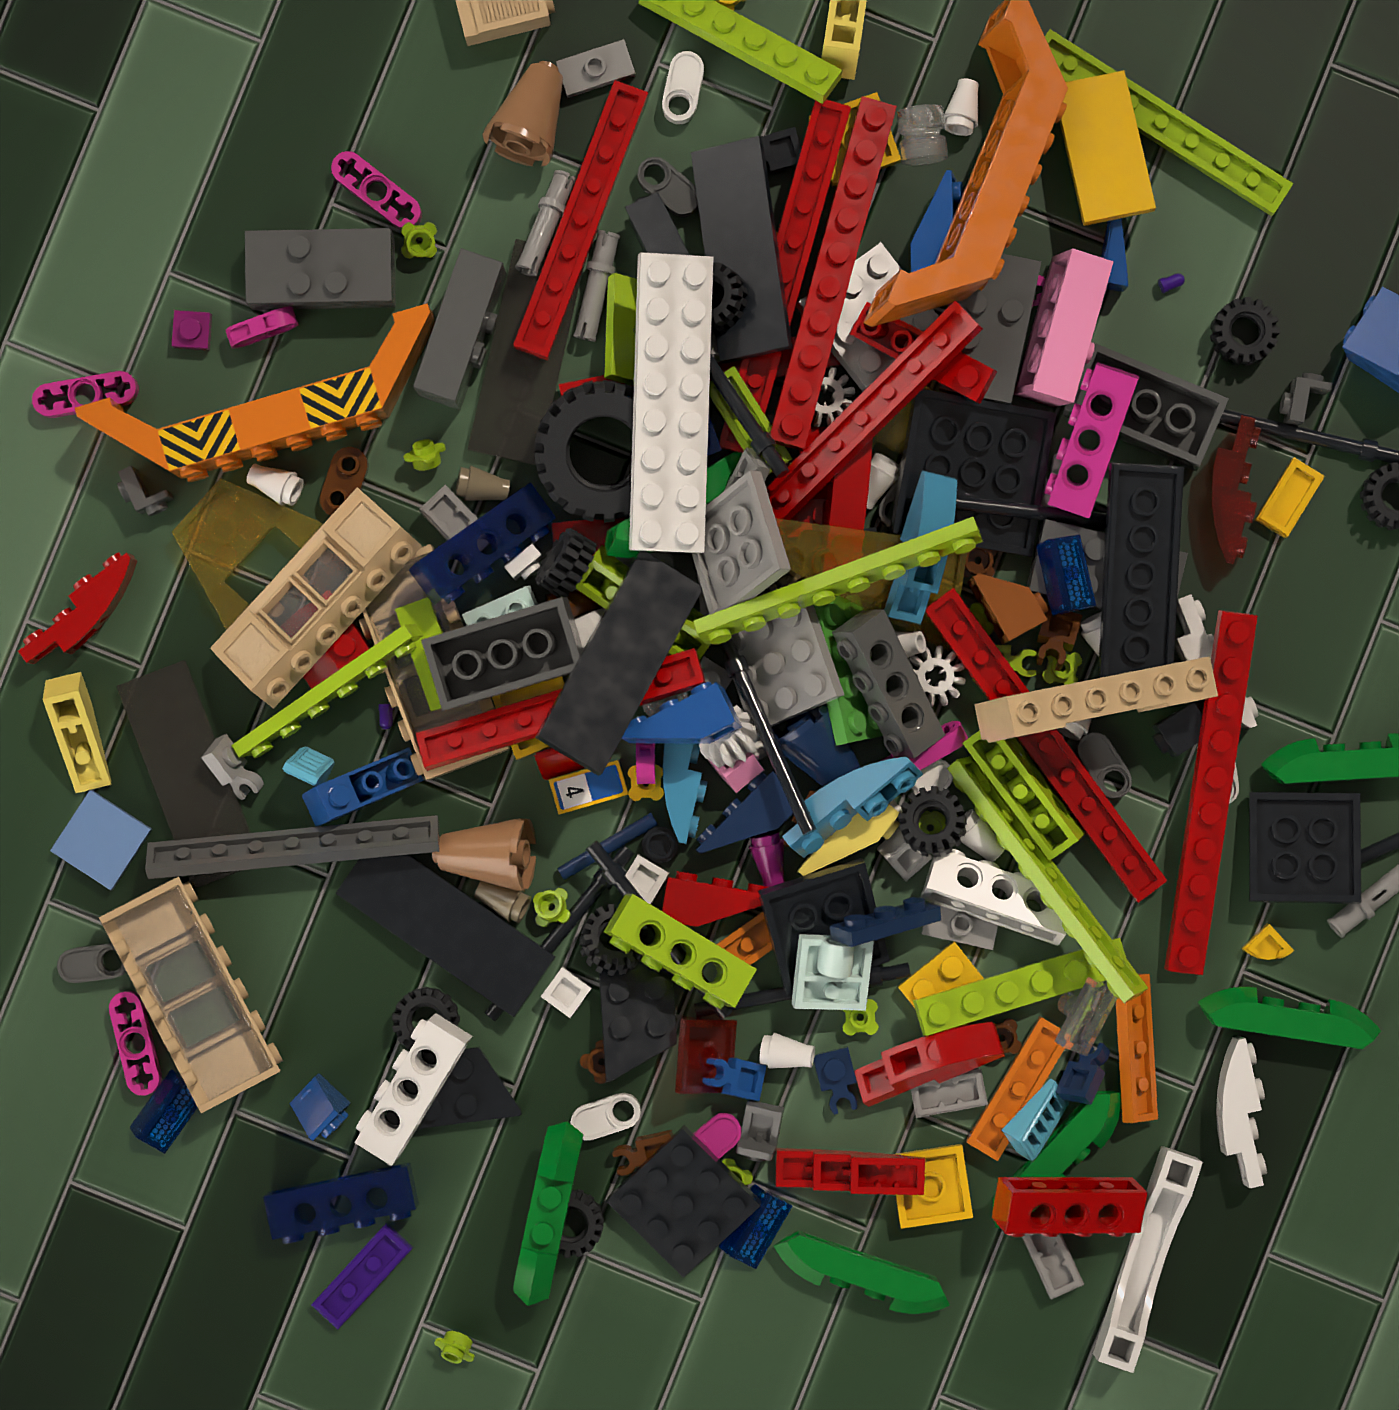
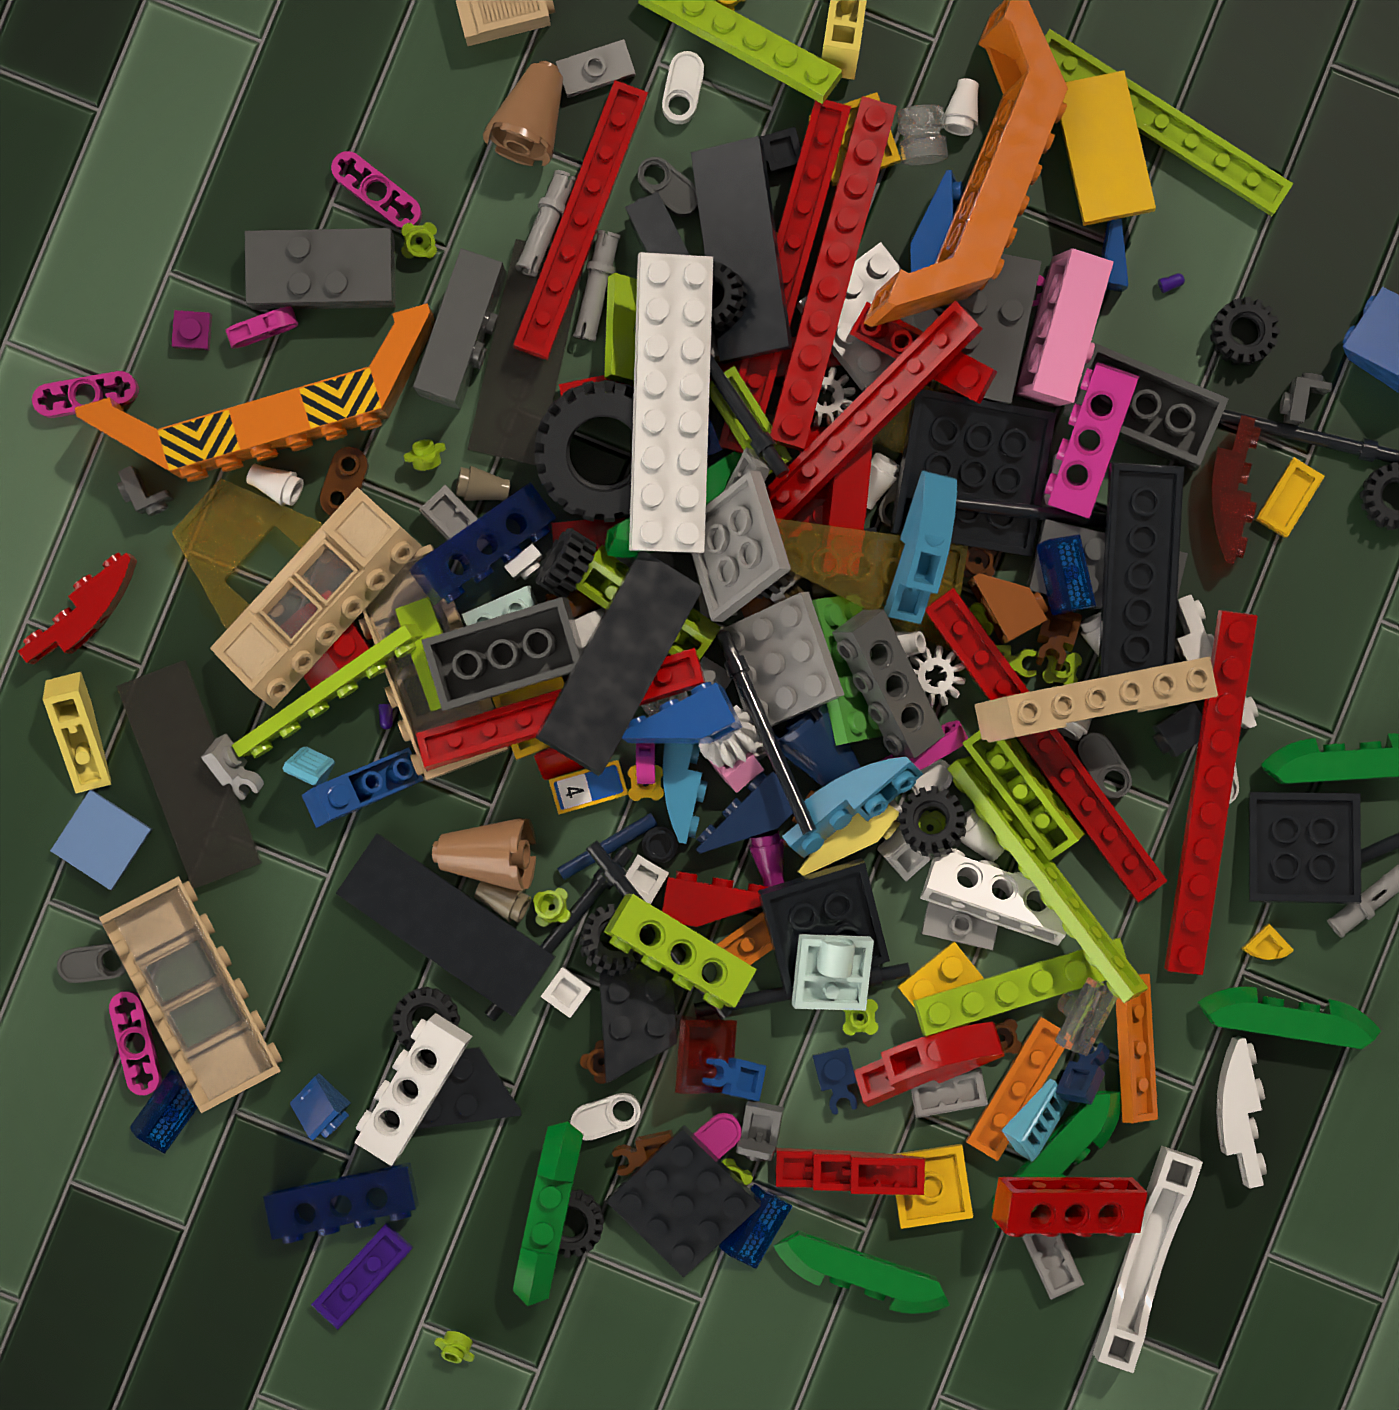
(293, 847): dark grey plate -> none
(784, 1052): white cone -> none
(850, 577): lime plate -> none
(885, 922): dark blue plate -> none

